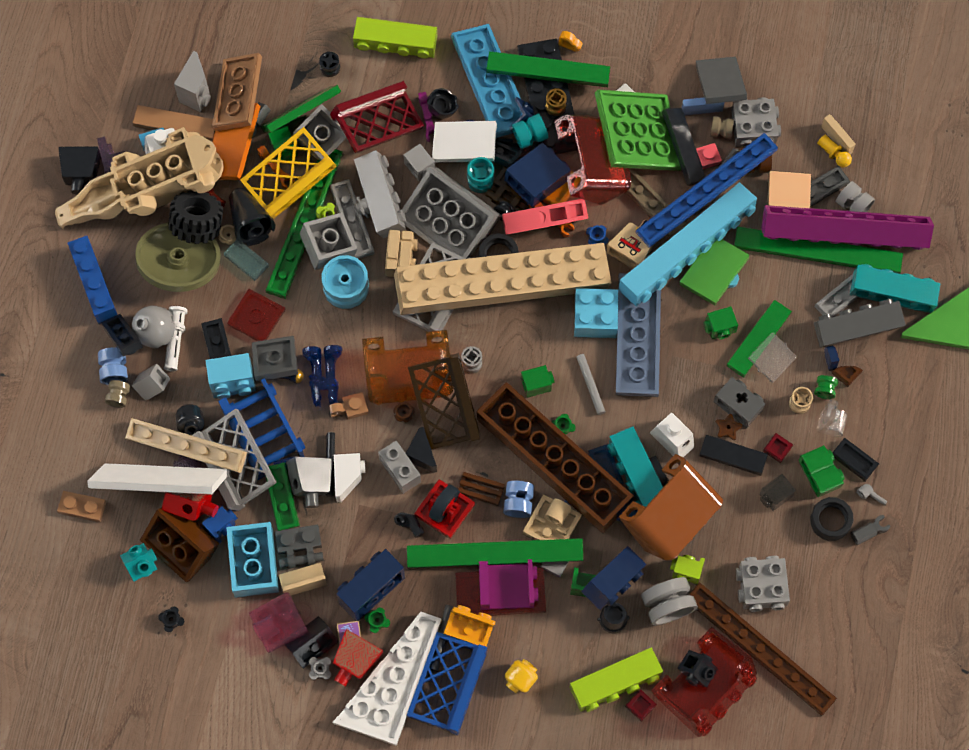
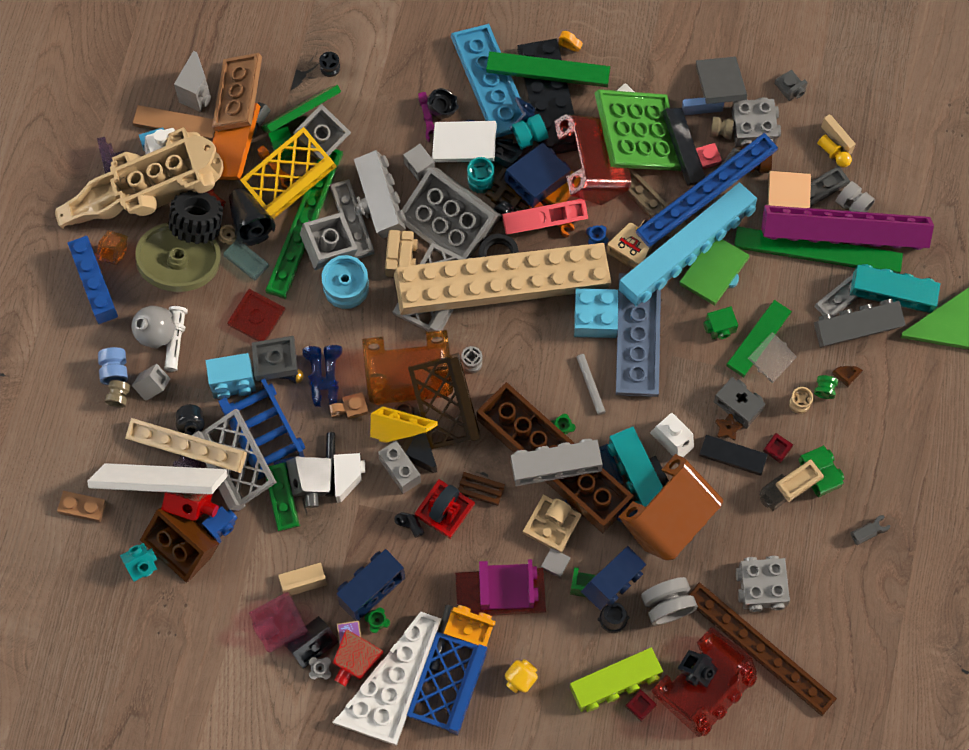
(79, 165): black torso -> none
(112, 247): none -> clear orange brick
(122, 335): black plate -> none
(171, 613): black plate -> none
(216, 339): black plate -> none
(252, 559): medium azure brick -> none
(297, 540): dark grey plate -> none
(322, 210): lime plate -> none
(367, 104): dark red fence -> none
(394, 425): none -> yellow slope
(395, 37): lime brick -> none
(495, 553): green tile -> none
(519, 497): medium blue wheel -> none
(537, 381): green brick -> none
(554, 106): pearl gold wheel -> none
(556, 462): none -> light grey brick
(687, 567): lime brick -> none
(791, 85): none -> dark grey bracket
(799, 480): none -> tan tile
(820, 530): black tyre -> none
(831, 357): dark blue tile -> none
(832, 420): clear plate -> none
(855, 459): black tile -> none
(867, 490): light grey hand -> none

